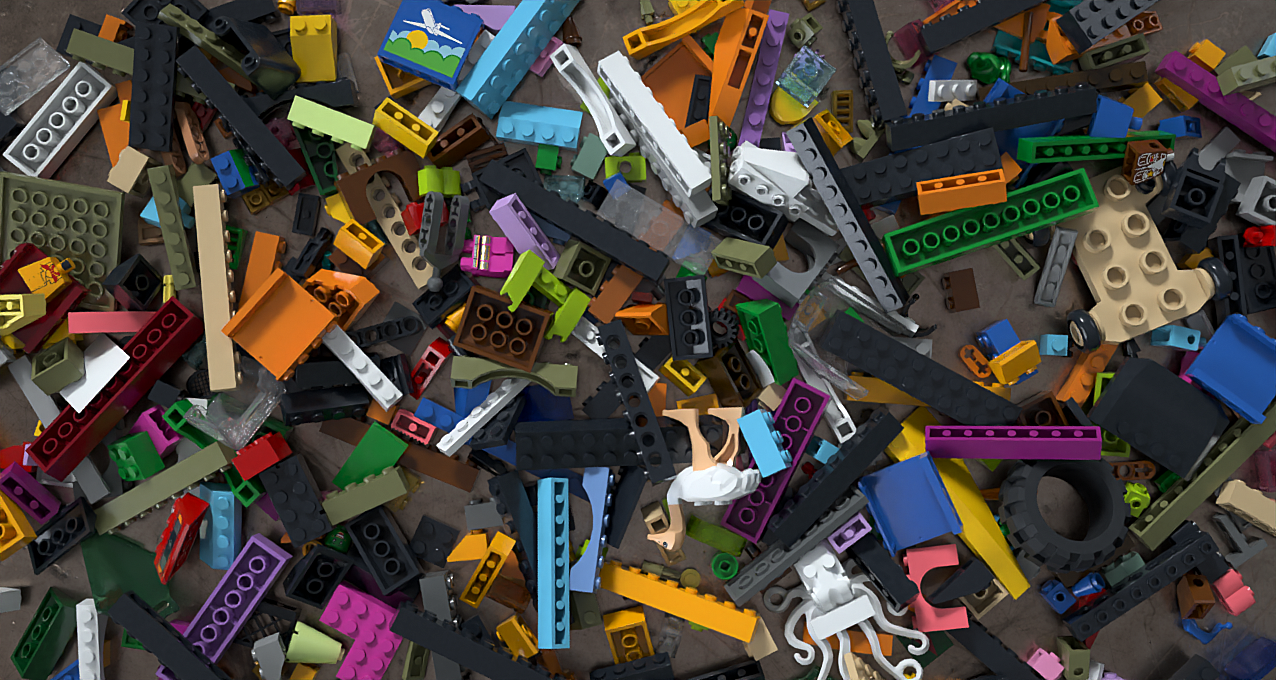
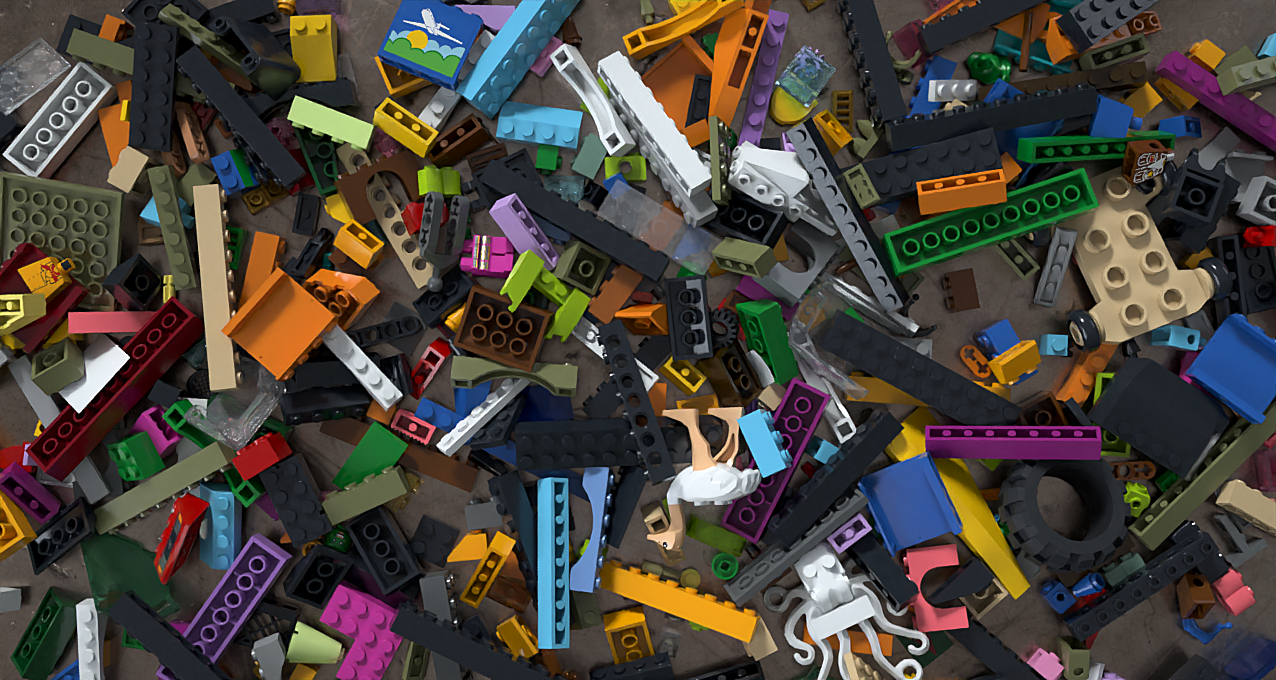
(804, 31): olive brick -> none
(861, 186): none -> olive plate

